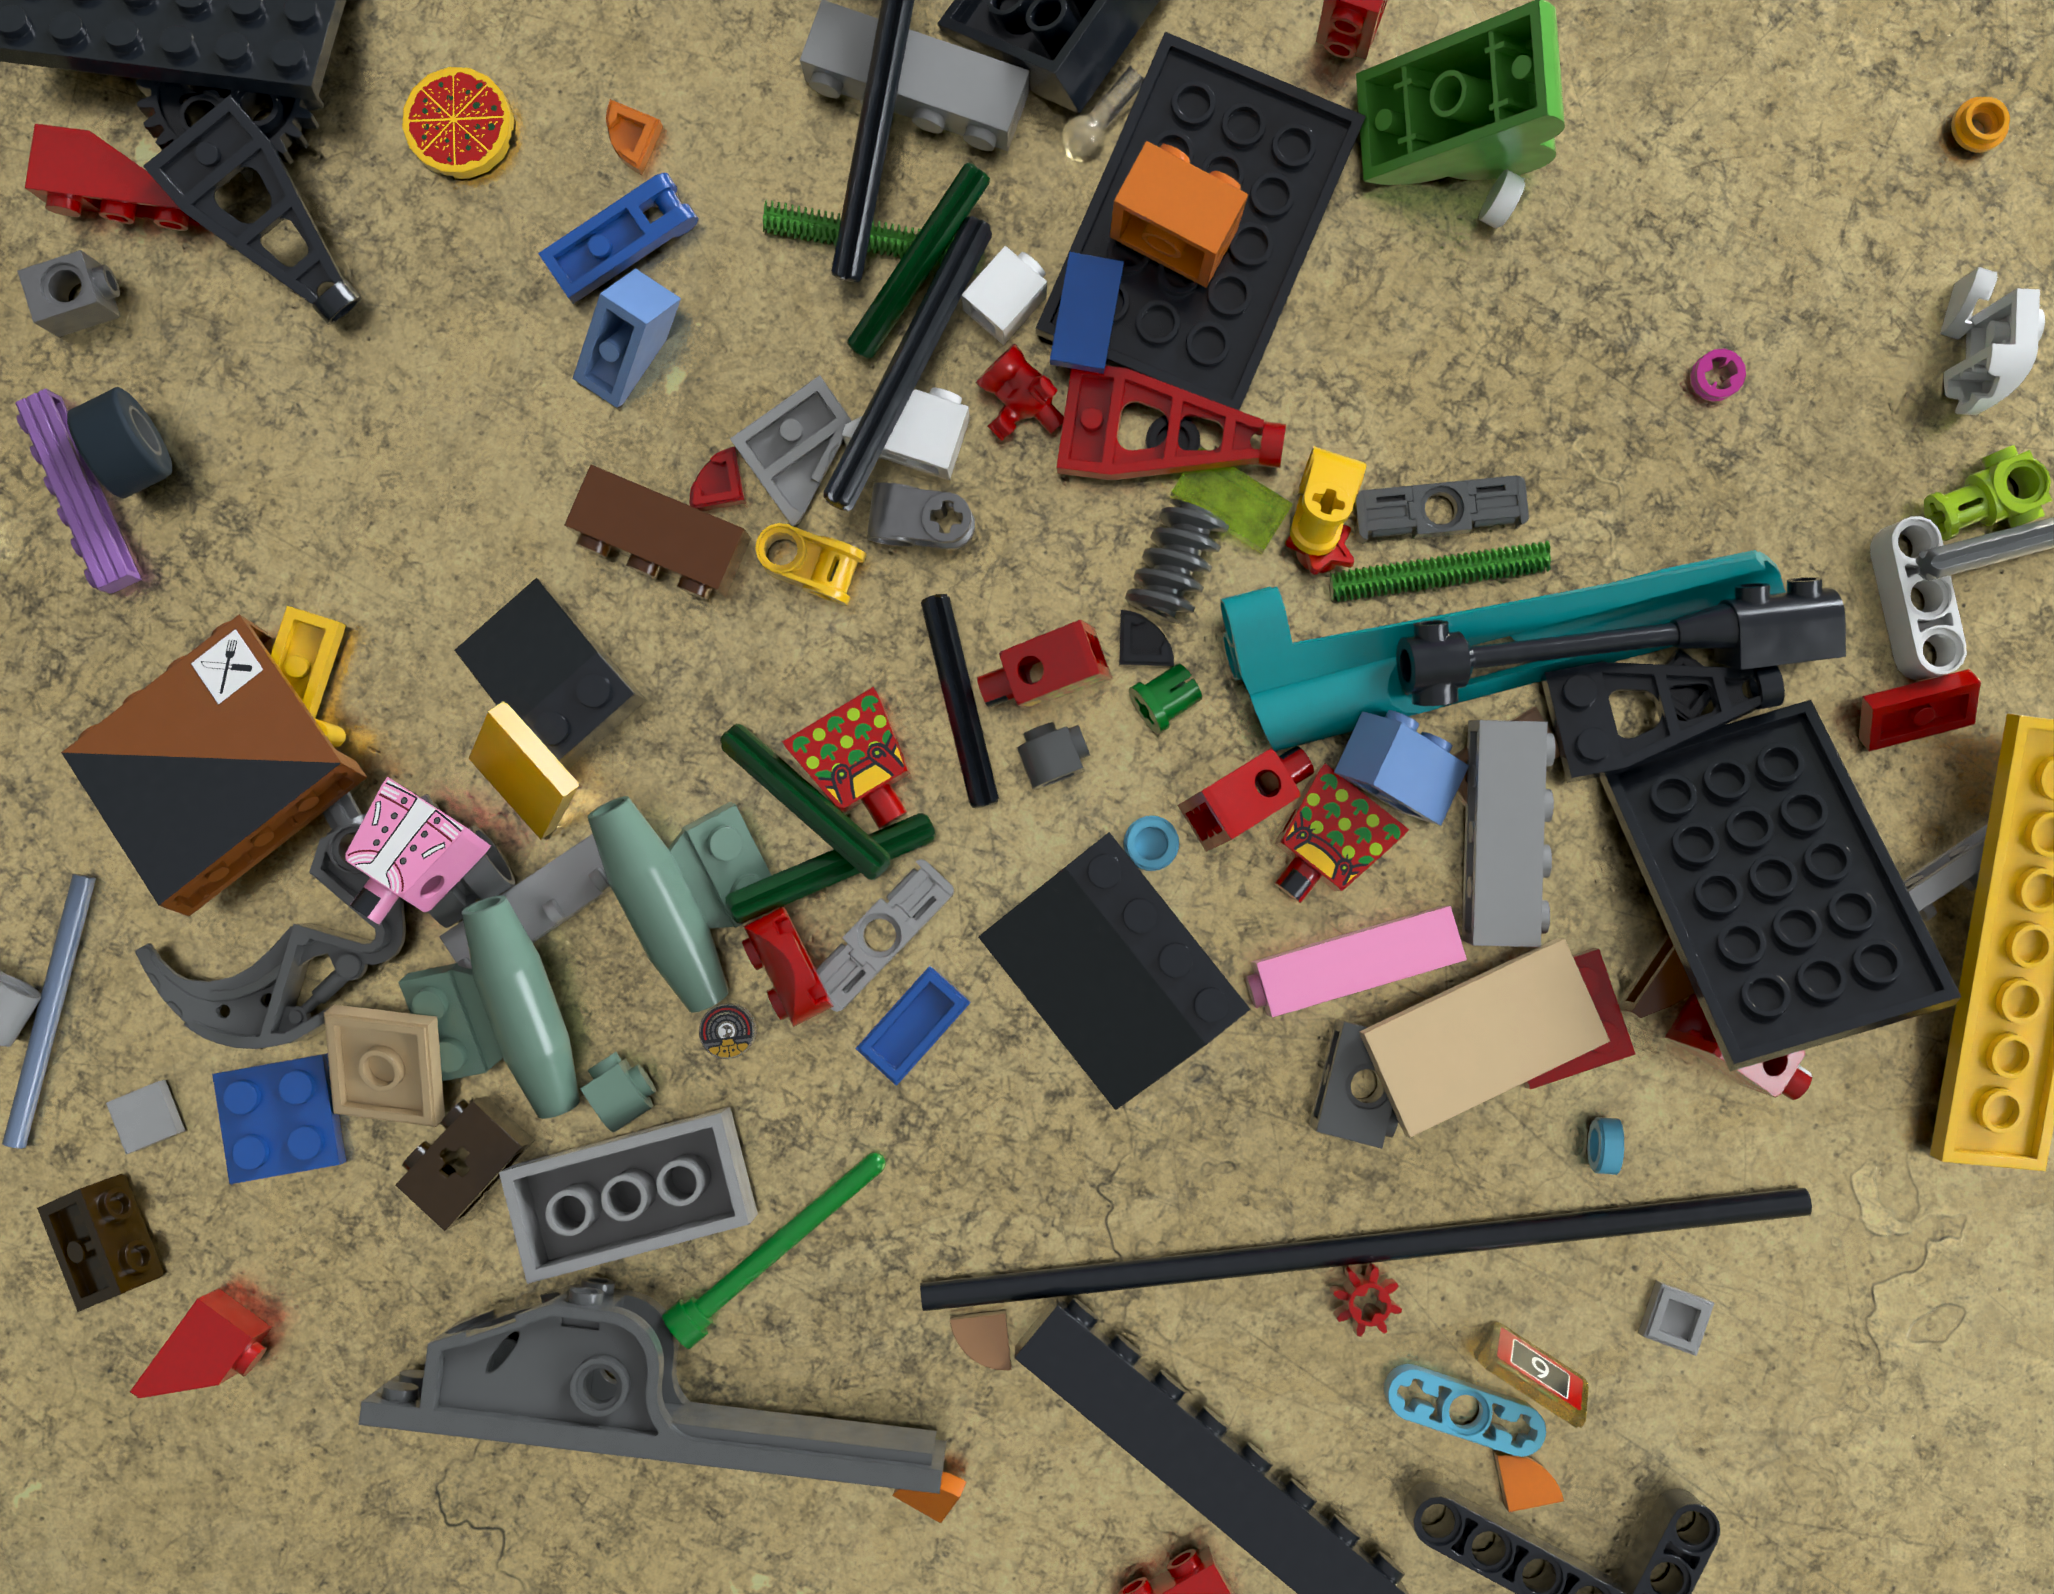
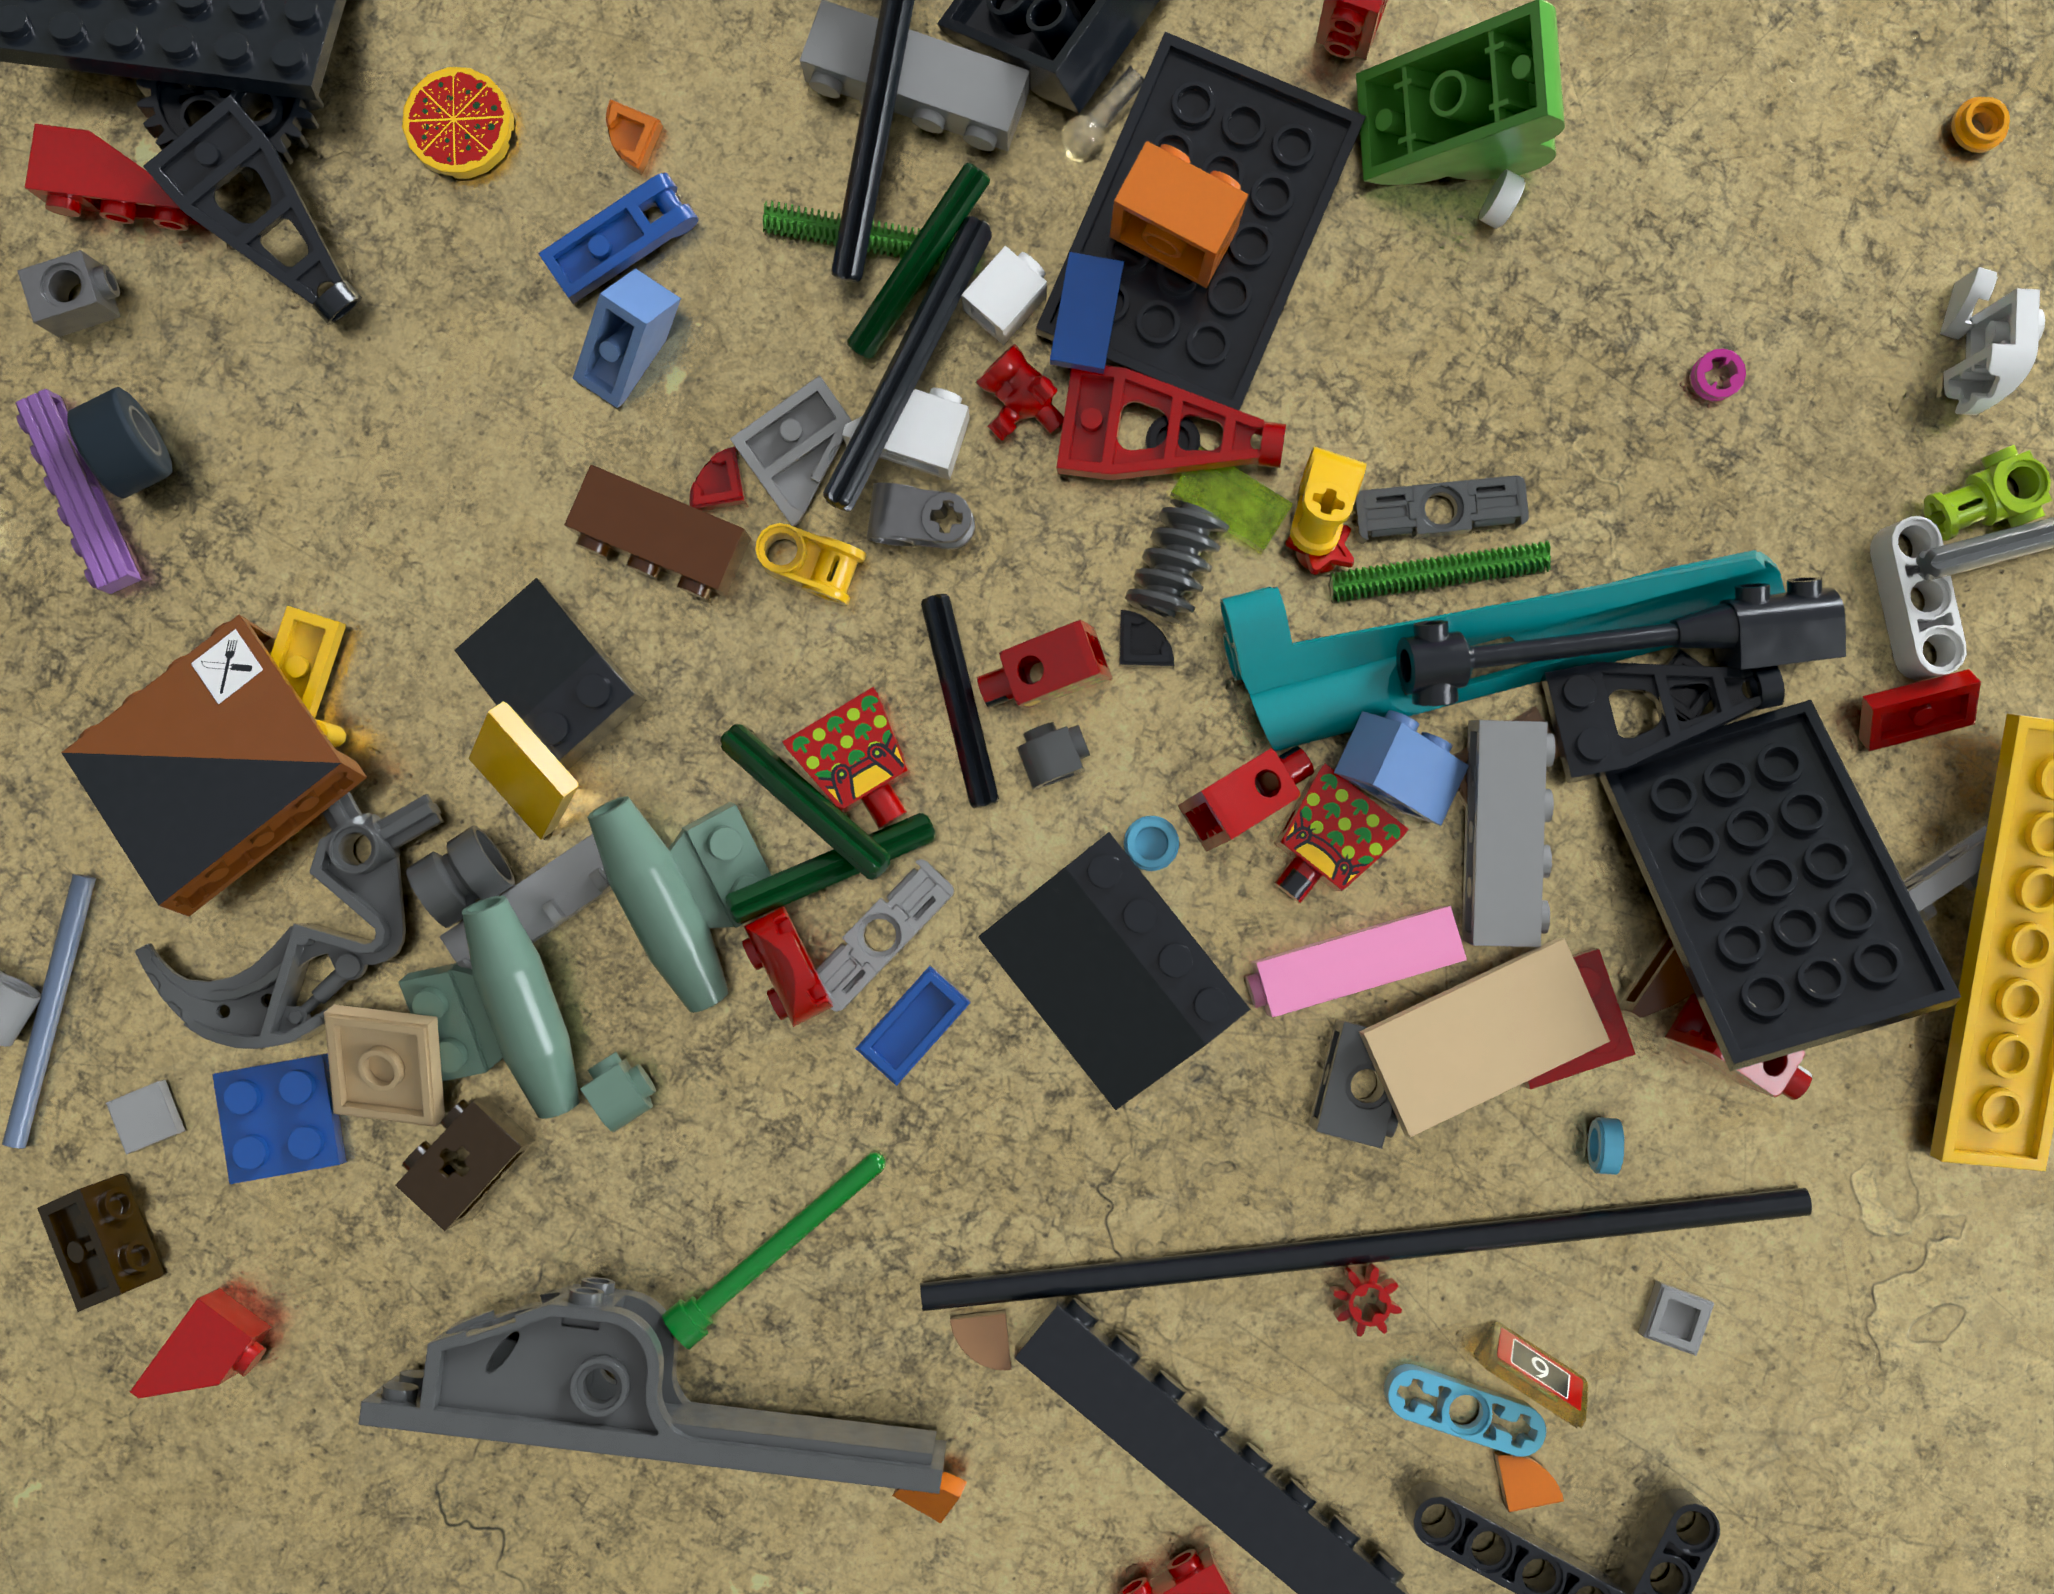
(409, 852): bright pink torso -> none
(628, 1195): light grey brick -> none
(727, 1030): tile -> none
(1165, 697): green bush -> none

